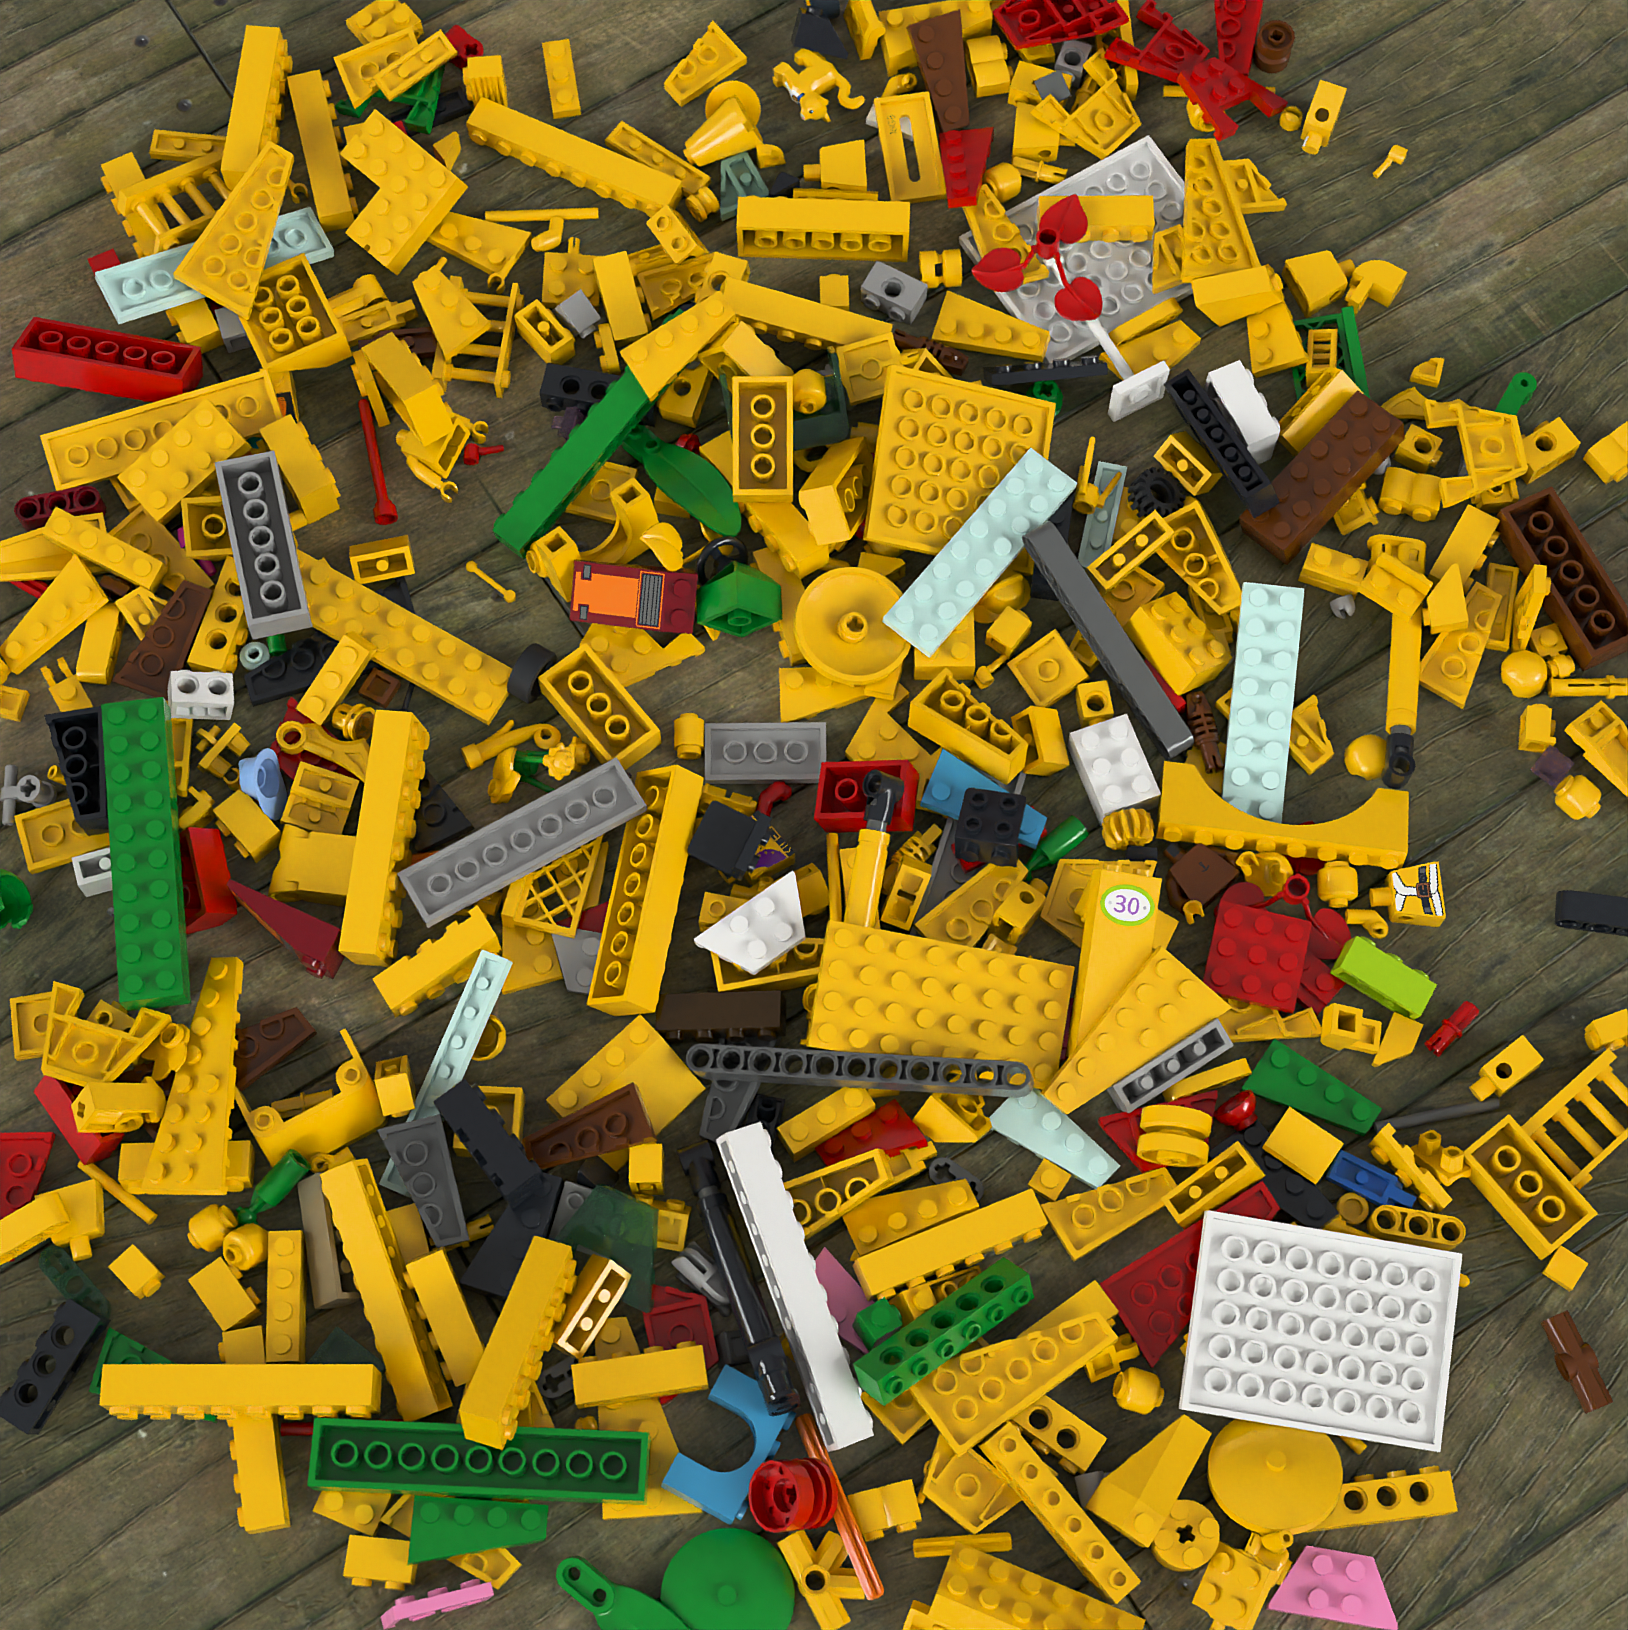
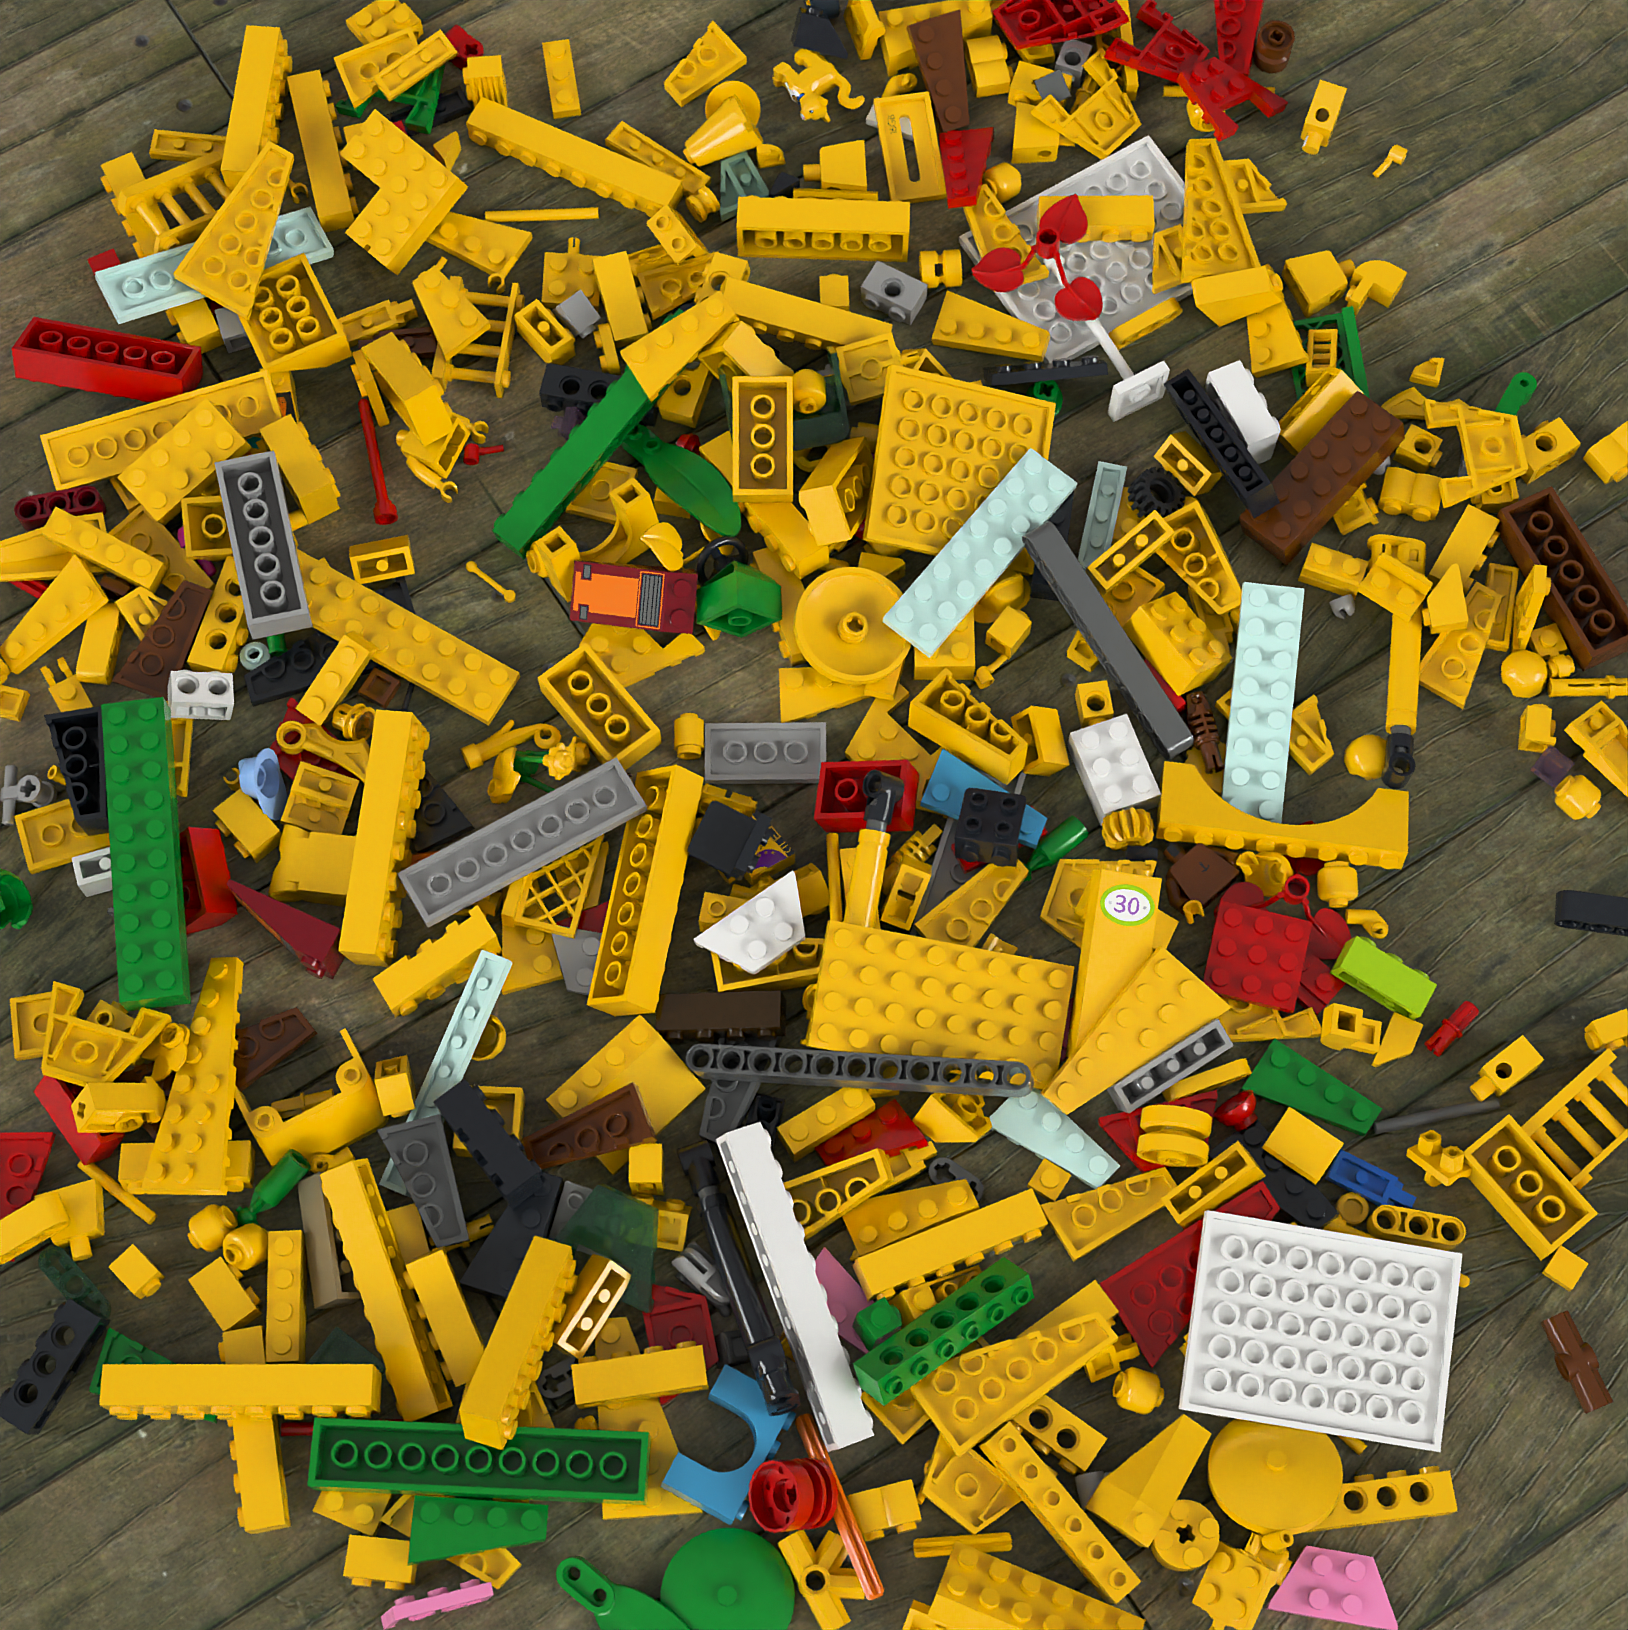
(200, 813): yellow bracket -> none
(212, 760): yellow hips -> none
(363, 294): yellow piece -> none
(530, 665): black tyre -> none
(551, 238): yellow arm -> none
(595, 1172): black slope -> none
(771, 794): red arm -> none
(948, 357): reddish brown hinge -> none
(1019, 911): yellow torso -> none
(1039, 171): yellow axle -> none
(1048, 670): yellow tile -> none
(1087, 494): yellow plant -> none
(1165, 344): yellow wing -> none
(1291, 118): yellow hinge -> none
(1402, 1162): yellow wing -> none
(1412, 895): yellow torso -> none

